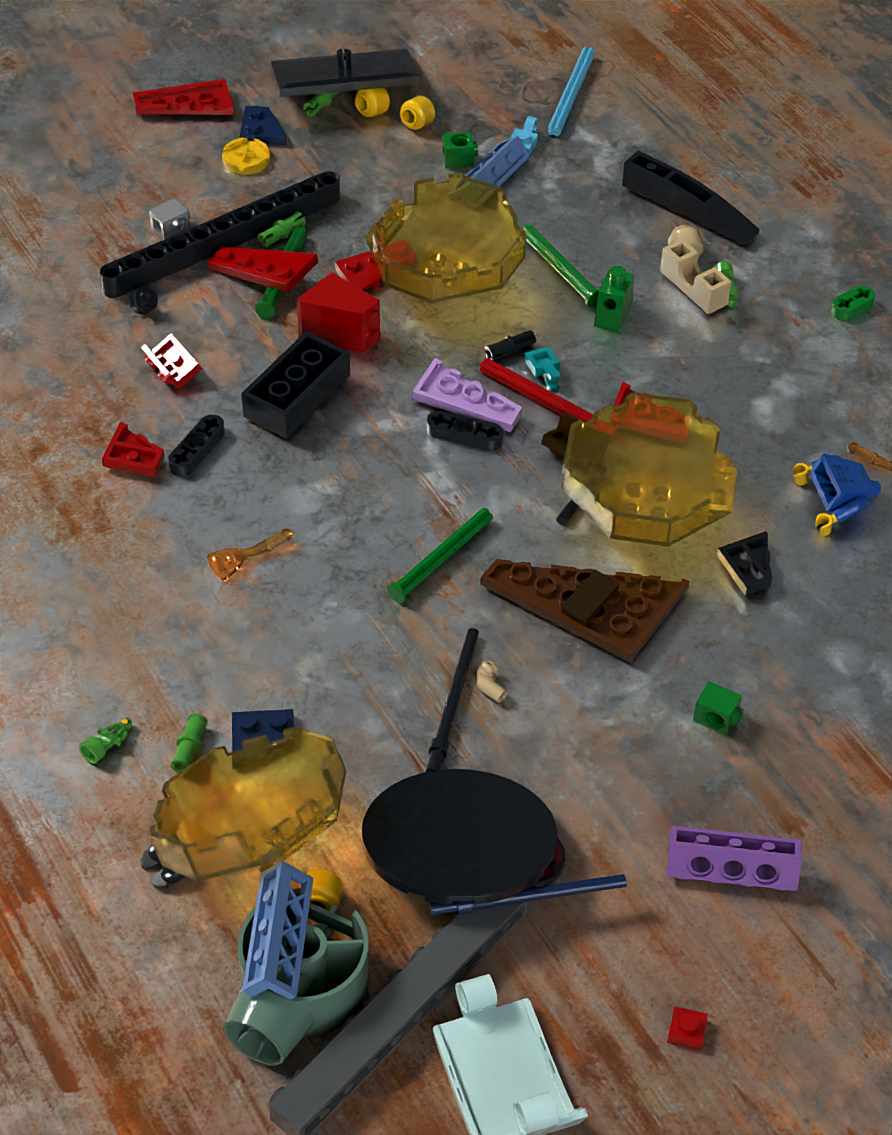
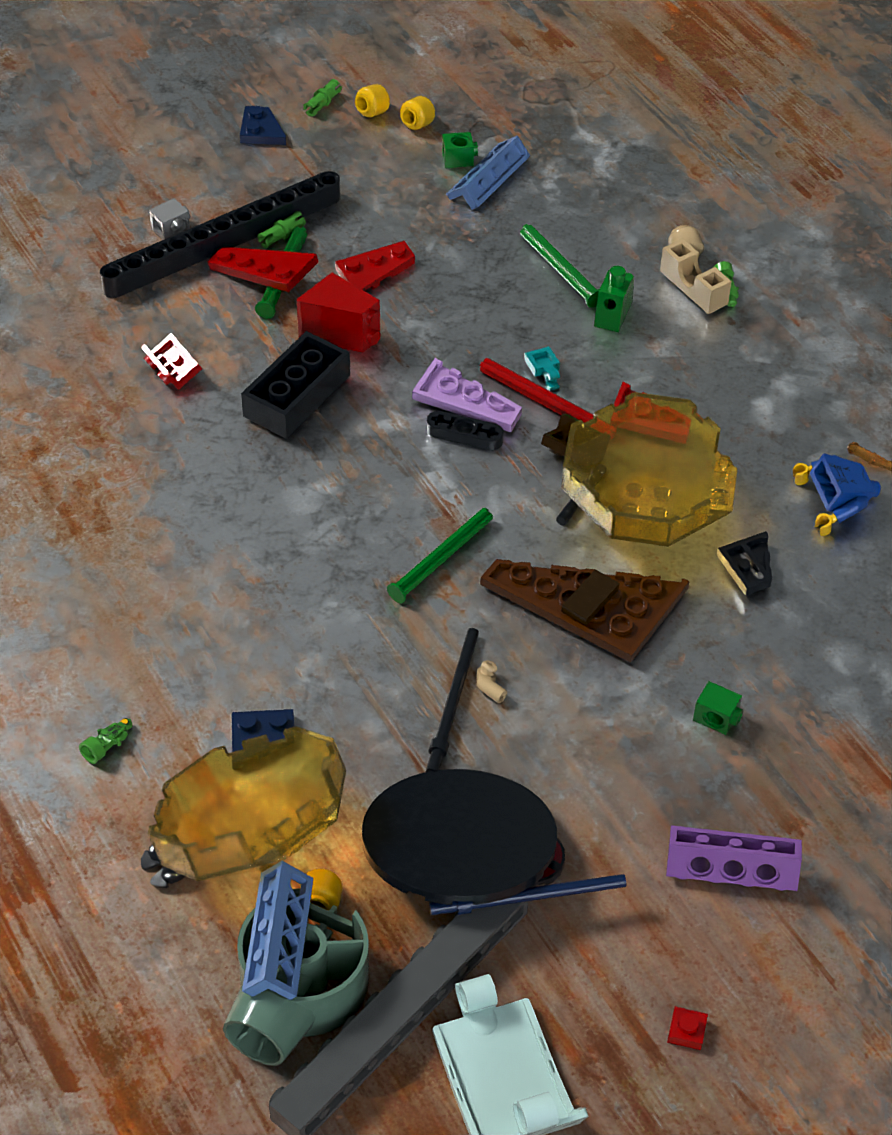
(132, 453): red wing -> none
(143, 300): black wheel -> none
(189, 99): red wing -> none
(189, 742): bright green pin -> none
(195, 456): black beam -> none
(238, 555): clear orange piece -> none
(245, 156): yellow tile -> none
(345, 72): black piece -> none
(449, 241): clear yellow windscreen -> none
(510, 345): black axle -> none
(528, 134): medium azure plate -> none
(571, 91): medium azure axle -> none
(686, 196): black wedge -> none
(852, 303): green beam -> none

